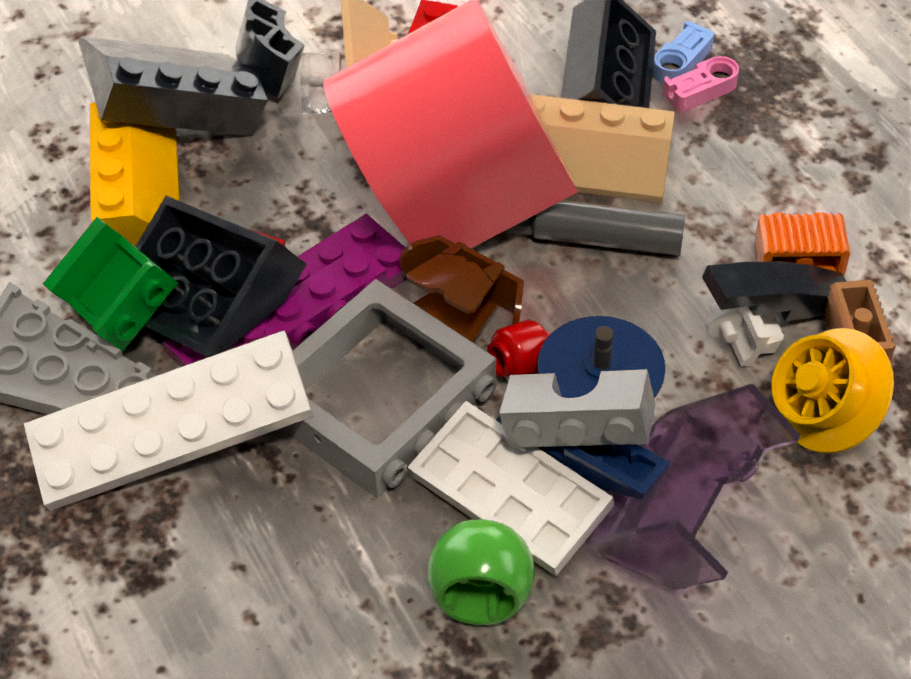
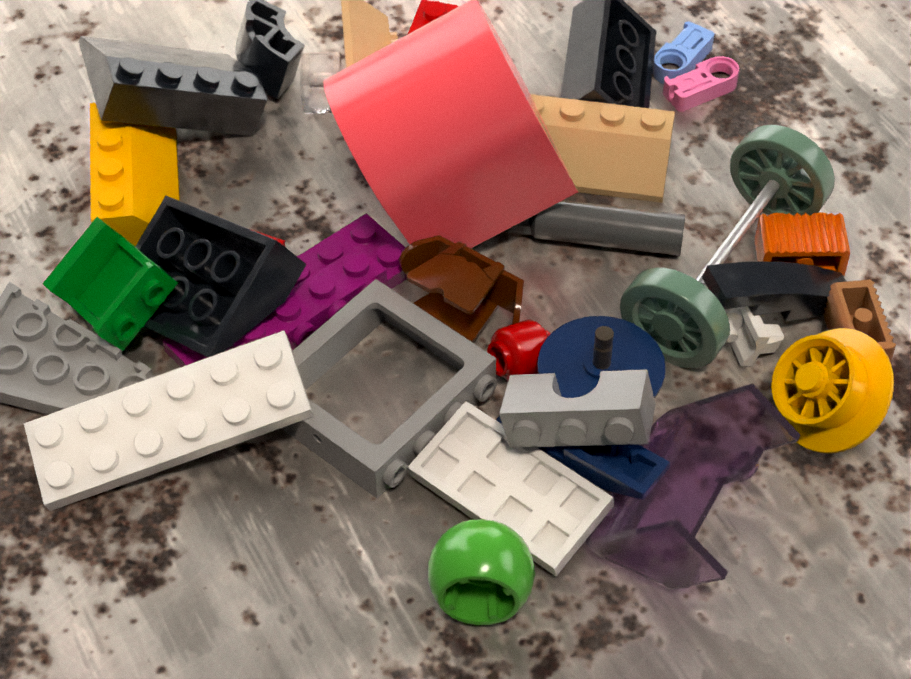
(774, 173): none -> sand green axle

